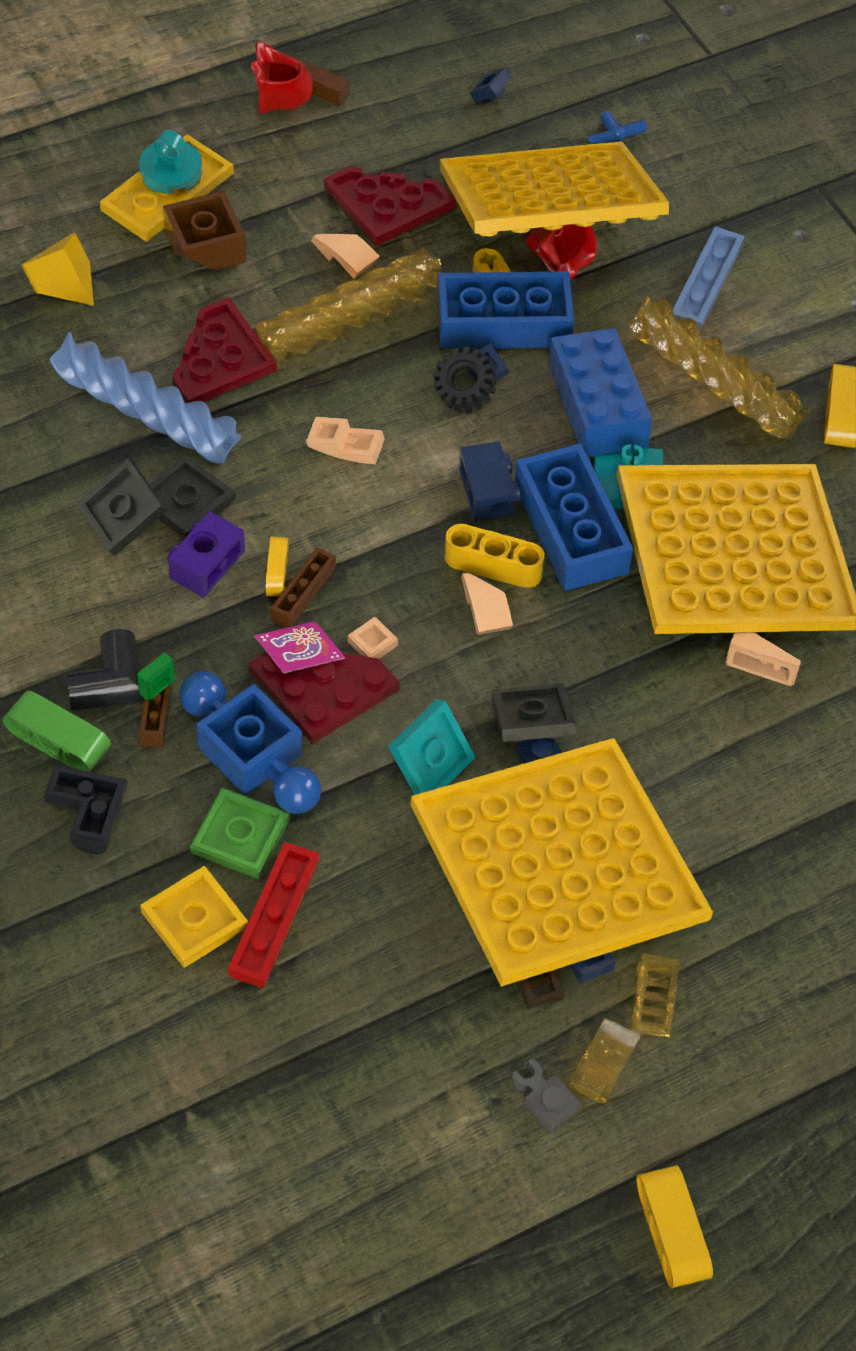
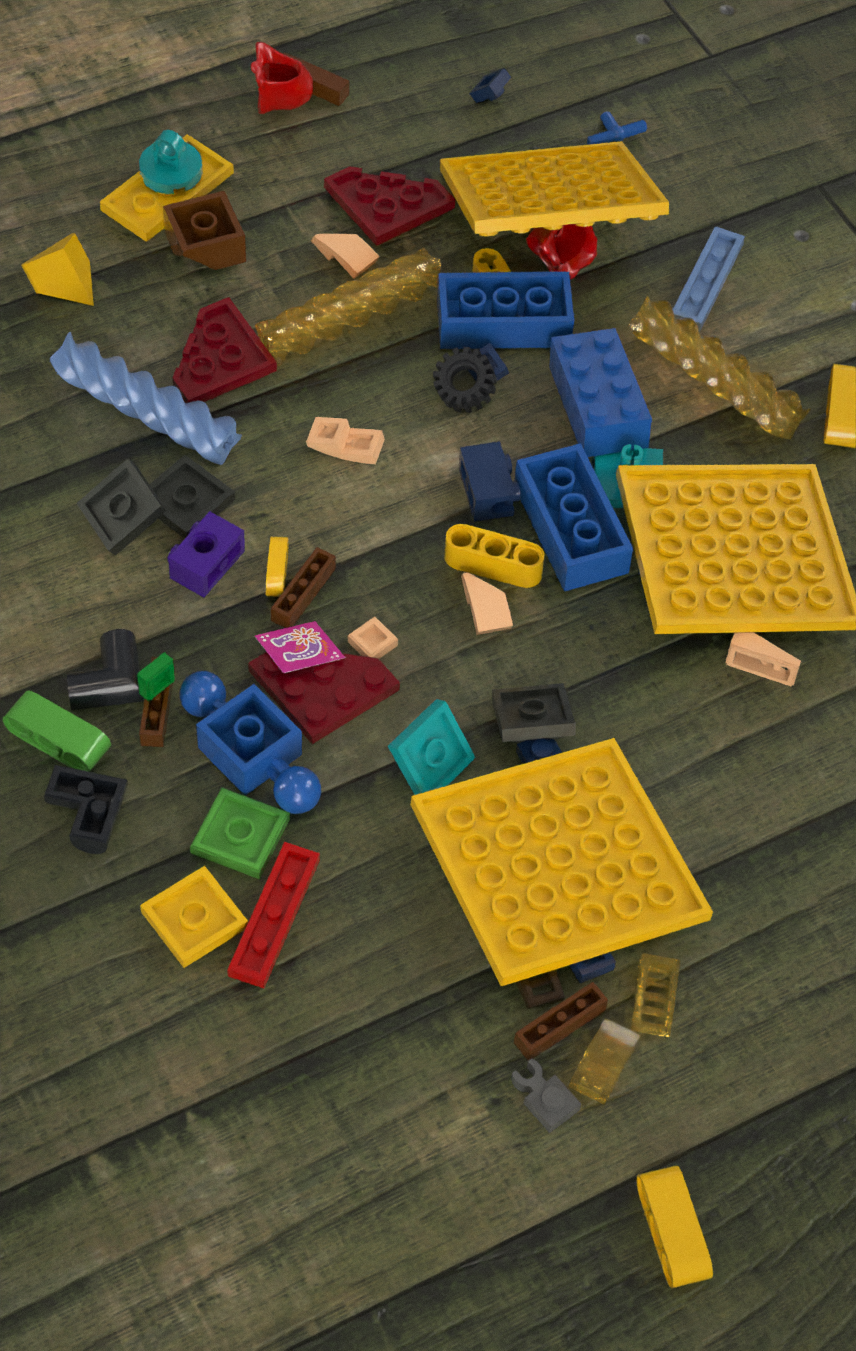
(560, 1021): none -> reddish brown piece

